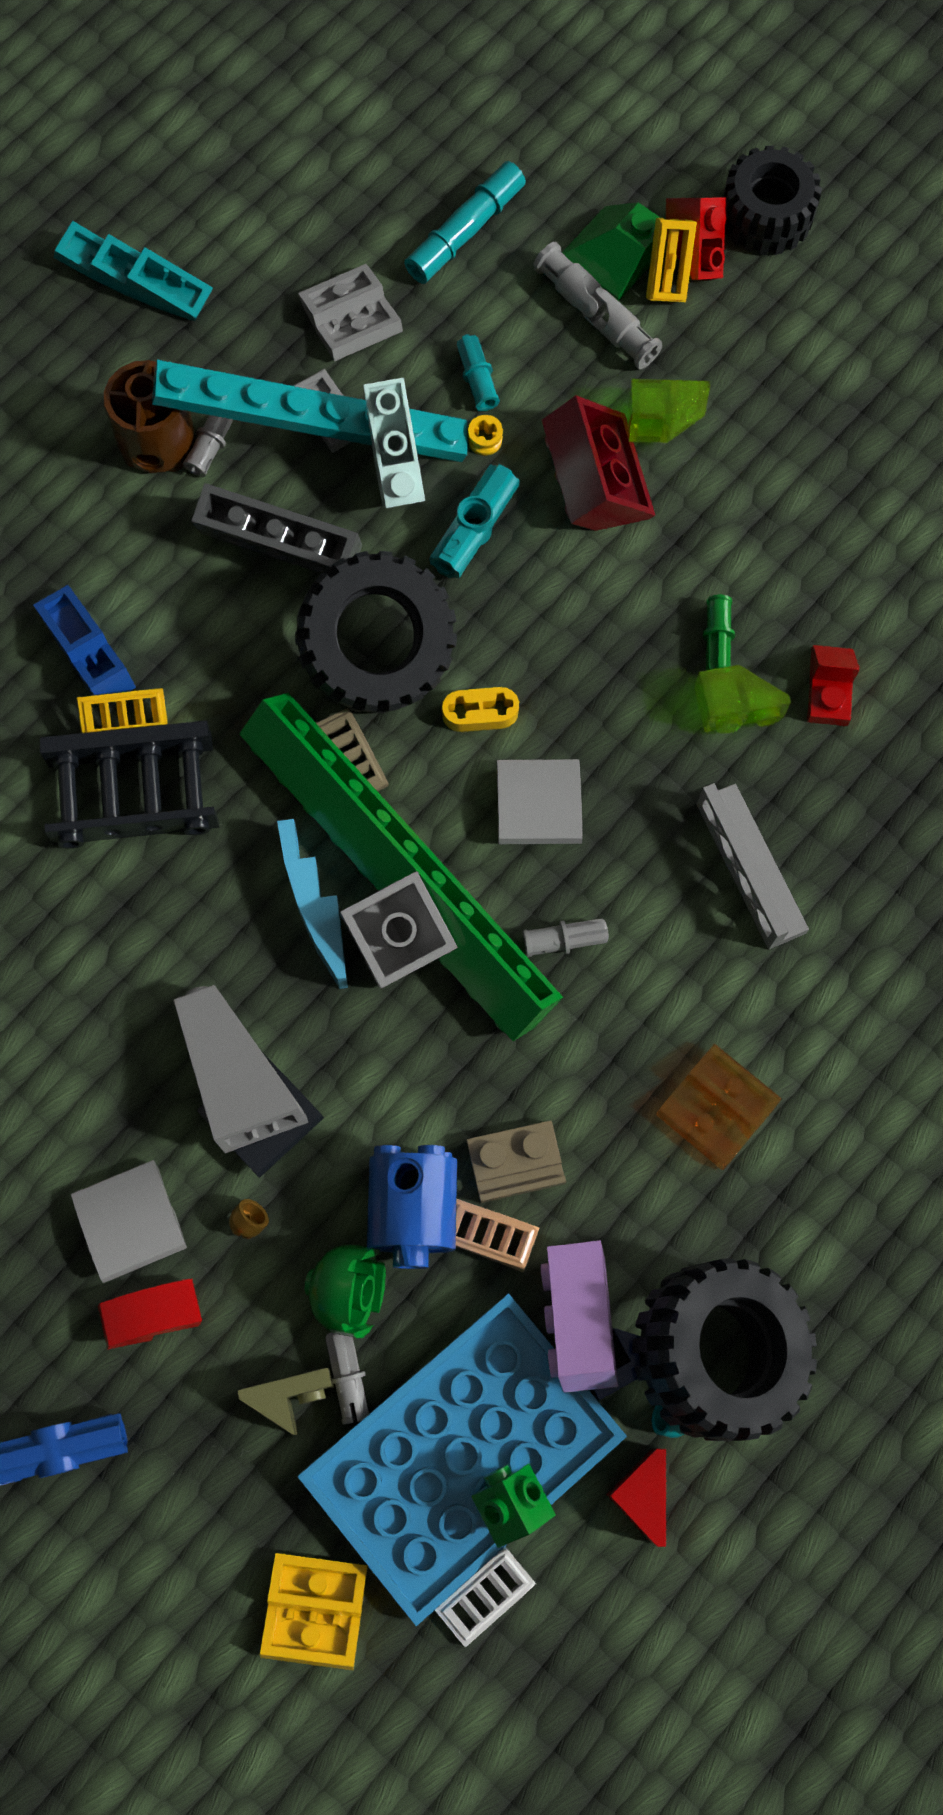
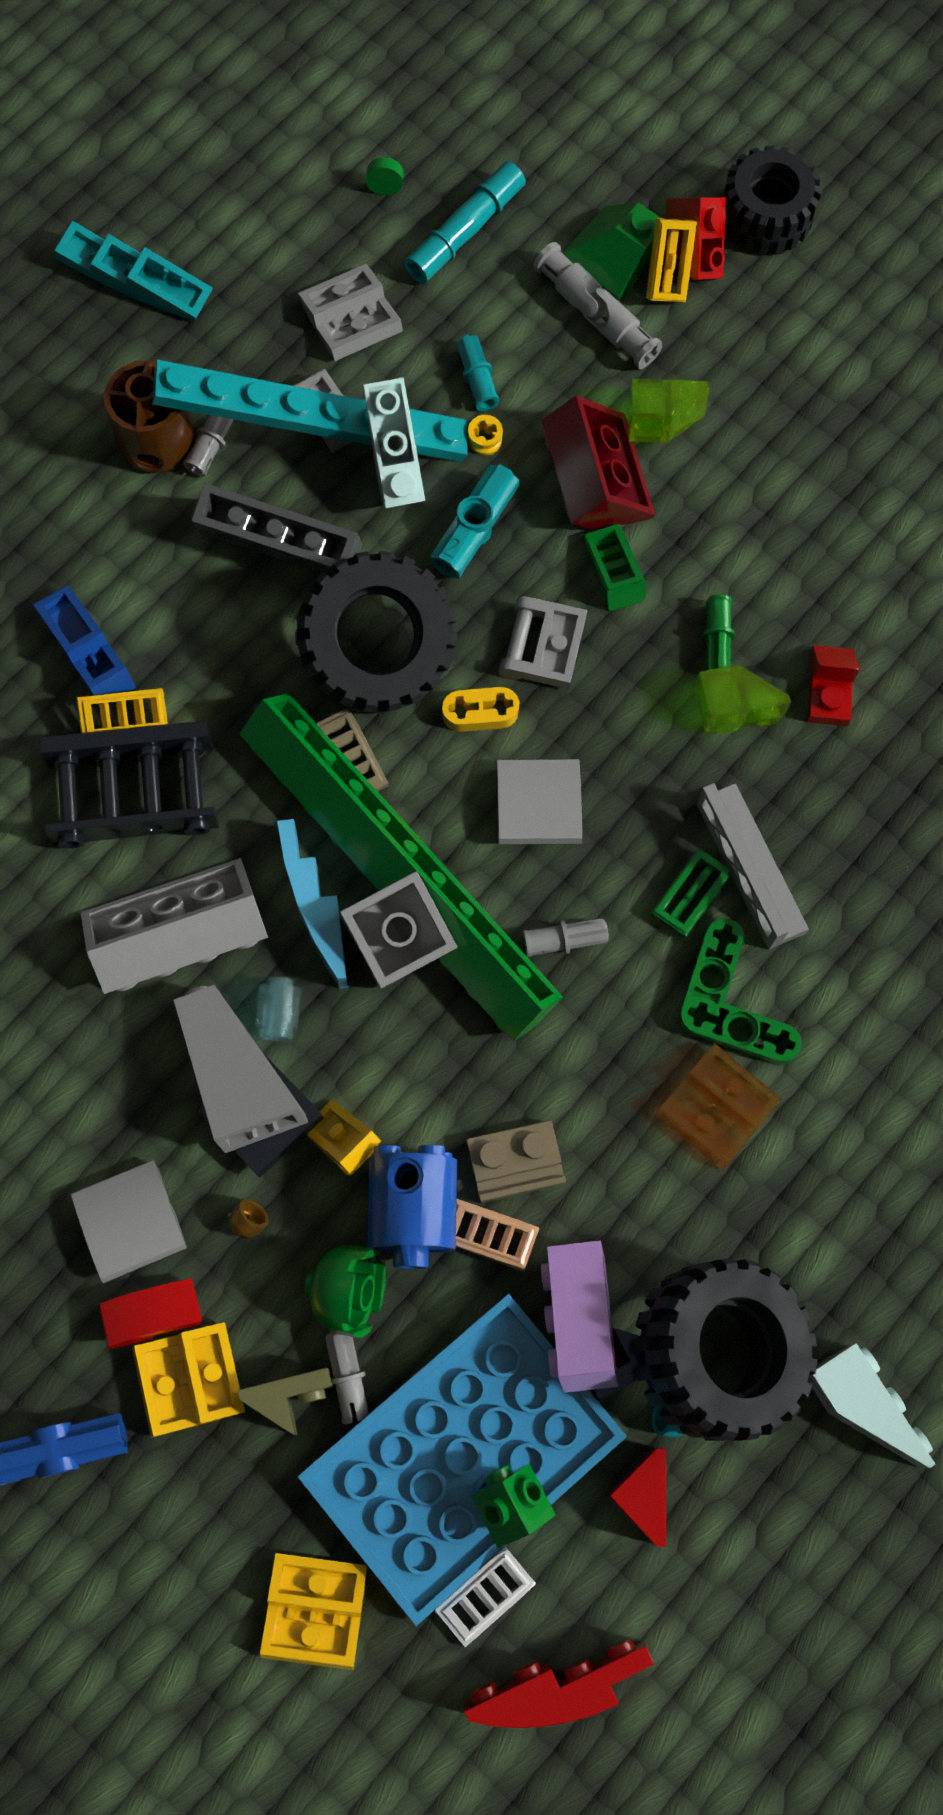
(172, 926): none -> light grey slope
(187, 1379): none -> yellow slope
(278, 1009): none -> clear light blue brick
(343, 1138): none -> yellow slope
(384, 176): none -> green tile
(541, 1701): none -> red slope
(556, 645): none -> light grey plate
(622, 589): none -> green slope
(671, 921): none -> green tile
(714, 1003): none -> green beam
(858, 1398): none -> light aqua slope

